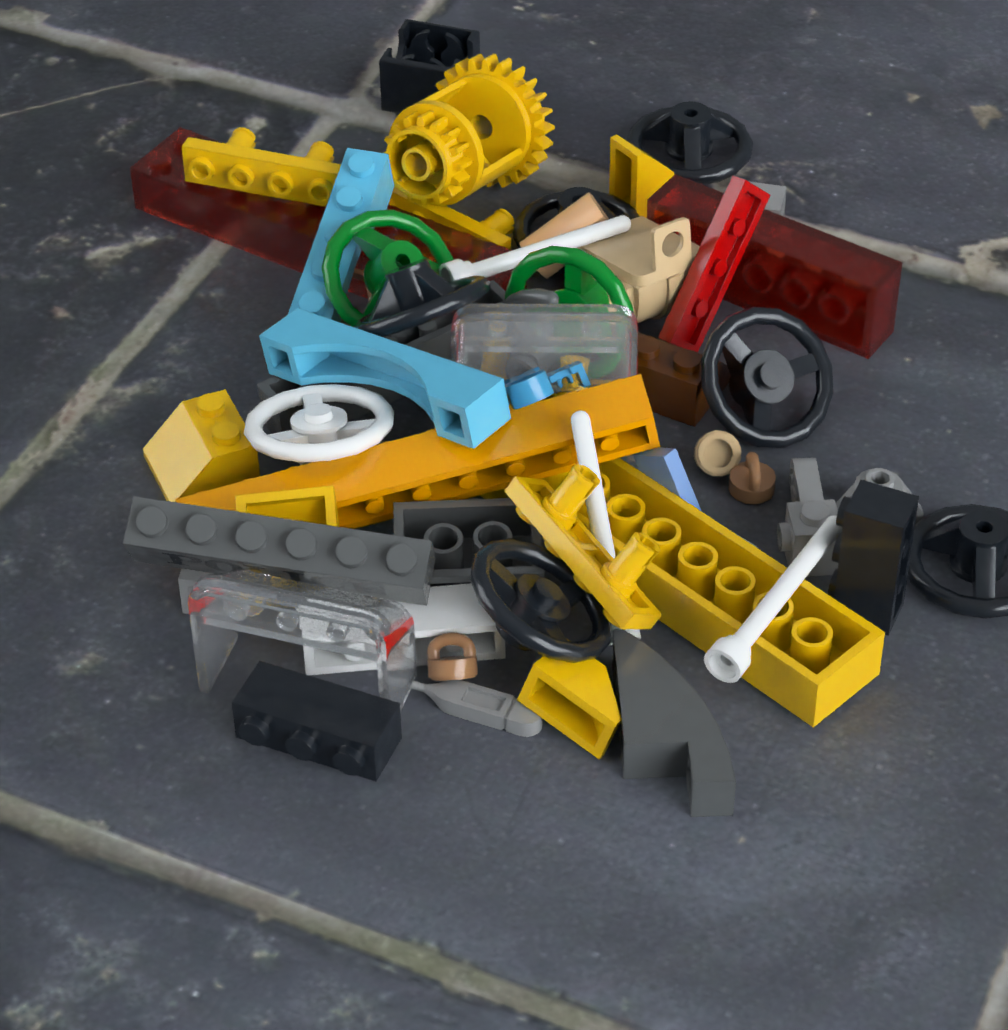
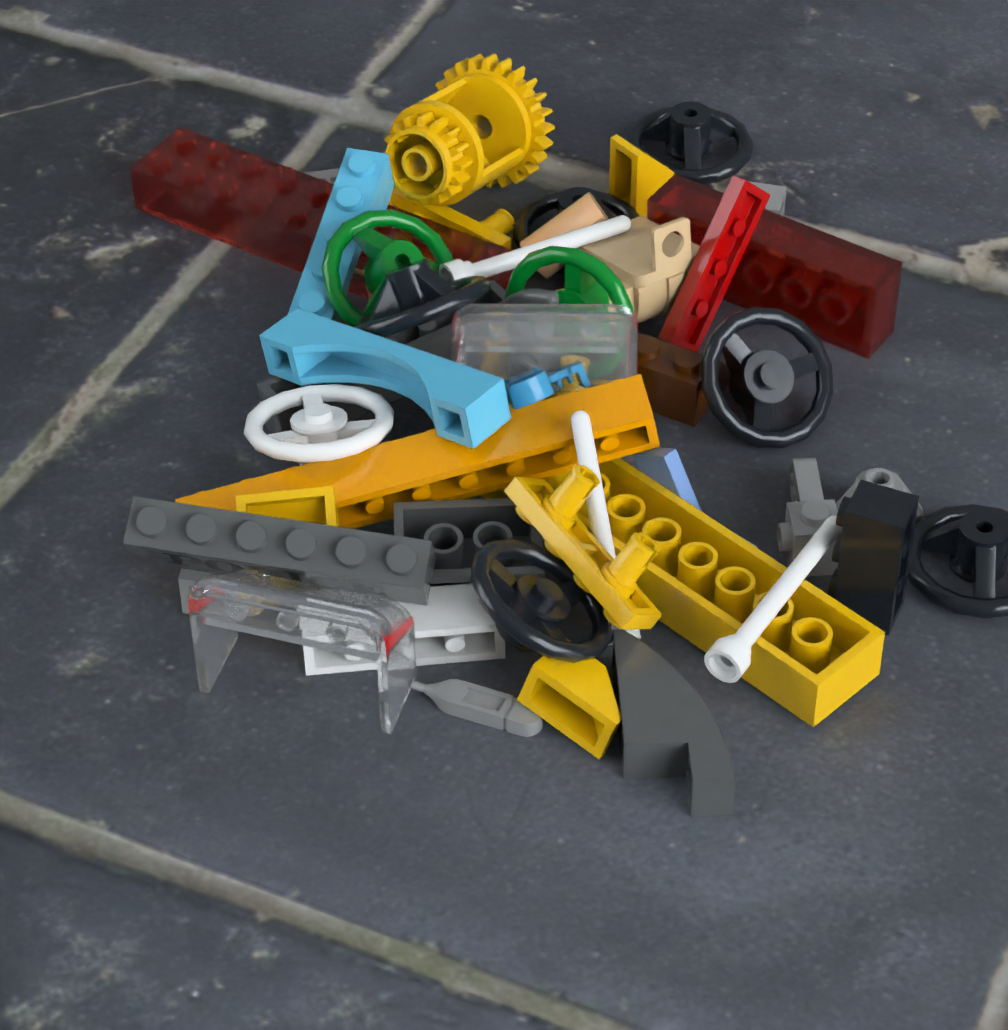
(201, 447): yellow slope -> none
(260, 171): yellow plate -> none
(317, 720): black brick -> none
(421, 60): black piece -> none
(451, 666): medium nougat tile -> none
(717, 453): tan tile -> none
(752, 481): medium nougat tile -> none

